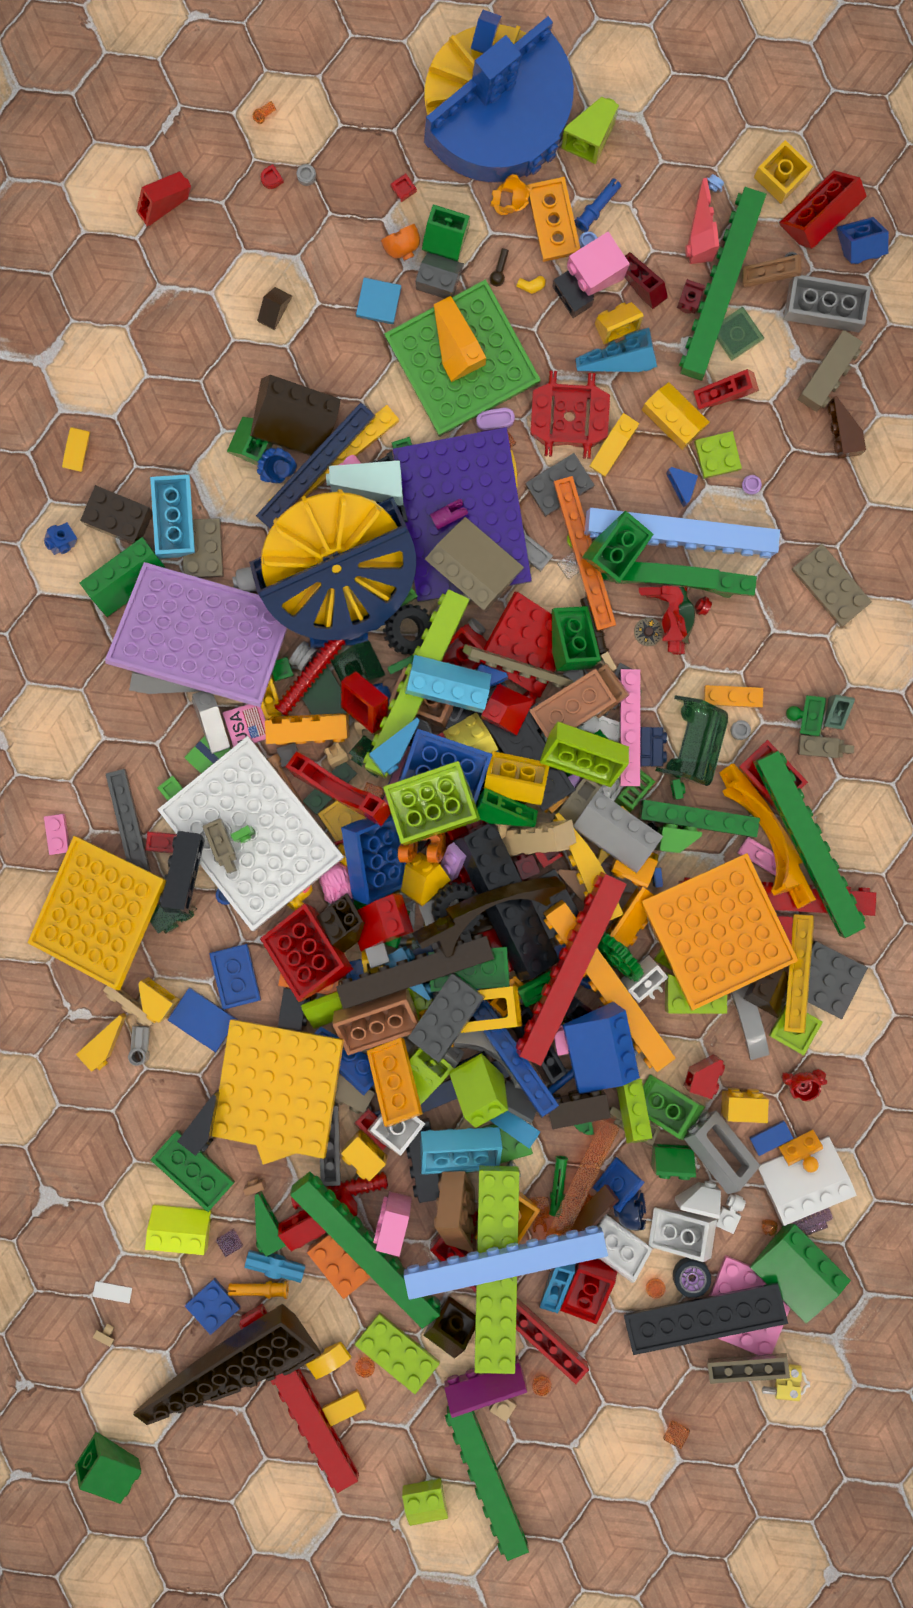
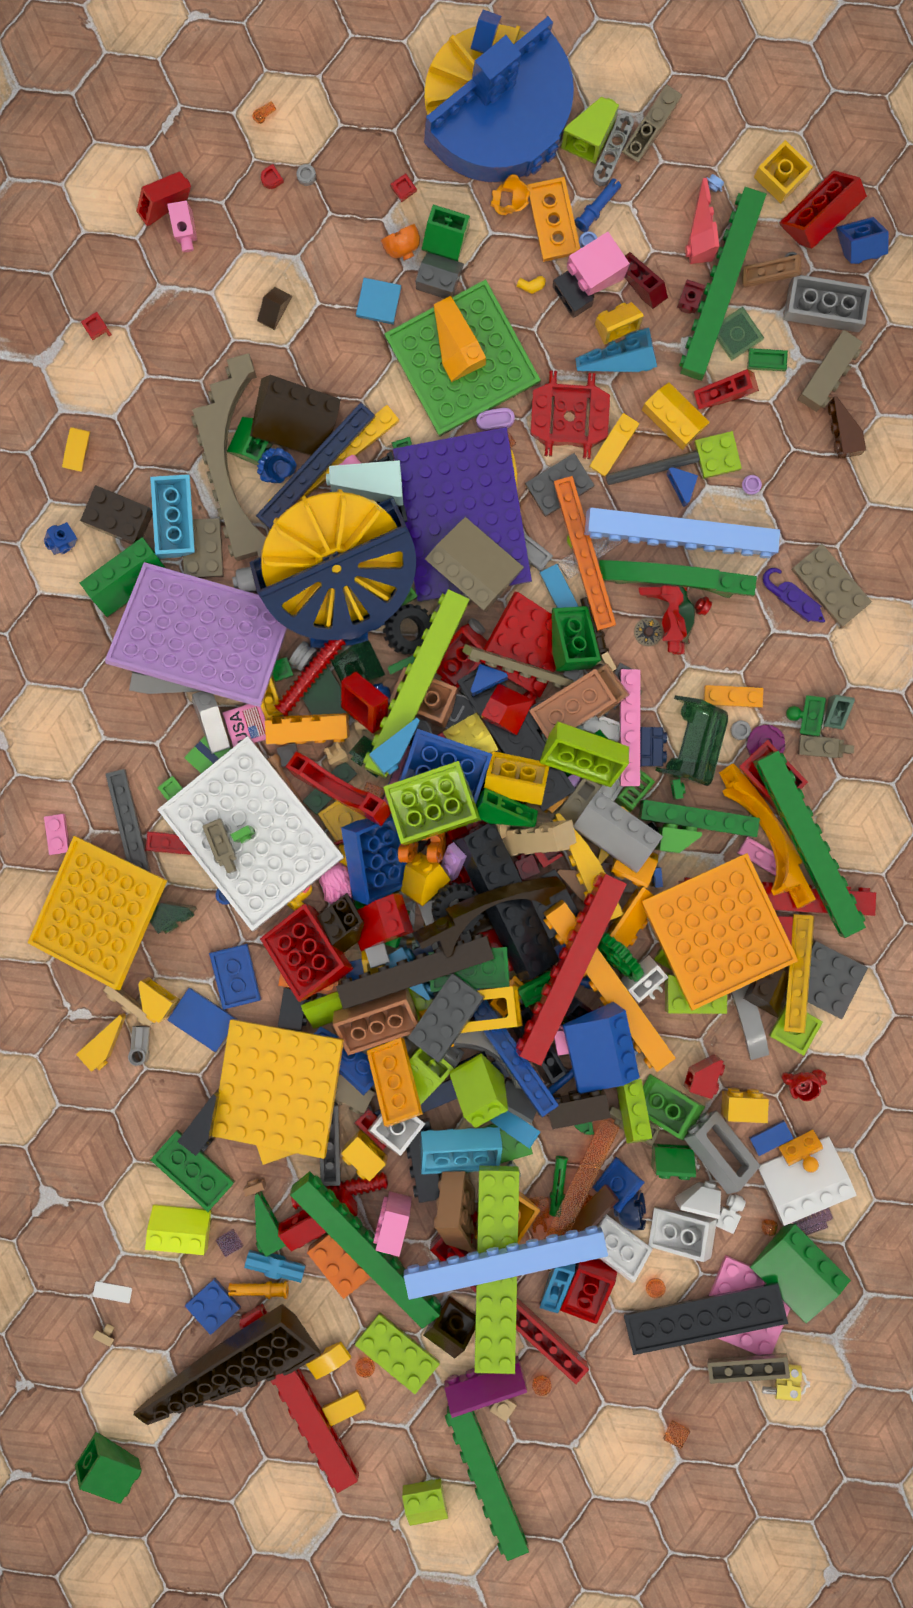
(95, 326): none -> red panel
(182, 218): none -> bright pink torso
(182, 872): black brick -> none
(213, 428): none -> dark tan arch
(448, 514): magenta hinge -> none
(448, 684): medium azure slope -> none
(497, 277): dark brown bar -> none
(558, 587): none -> dark azure tile
(615, 150): none -> light grey beam
(618, 547): green slope -> none
(651, 468): none -> dark grey axle
(652, 124): none -> dark tan slope
(698, 1285): wheel -> none
(763, 733): none -> magenta tile
(767, 359): none -> green tile
(794, 598): none -> dark purple plate

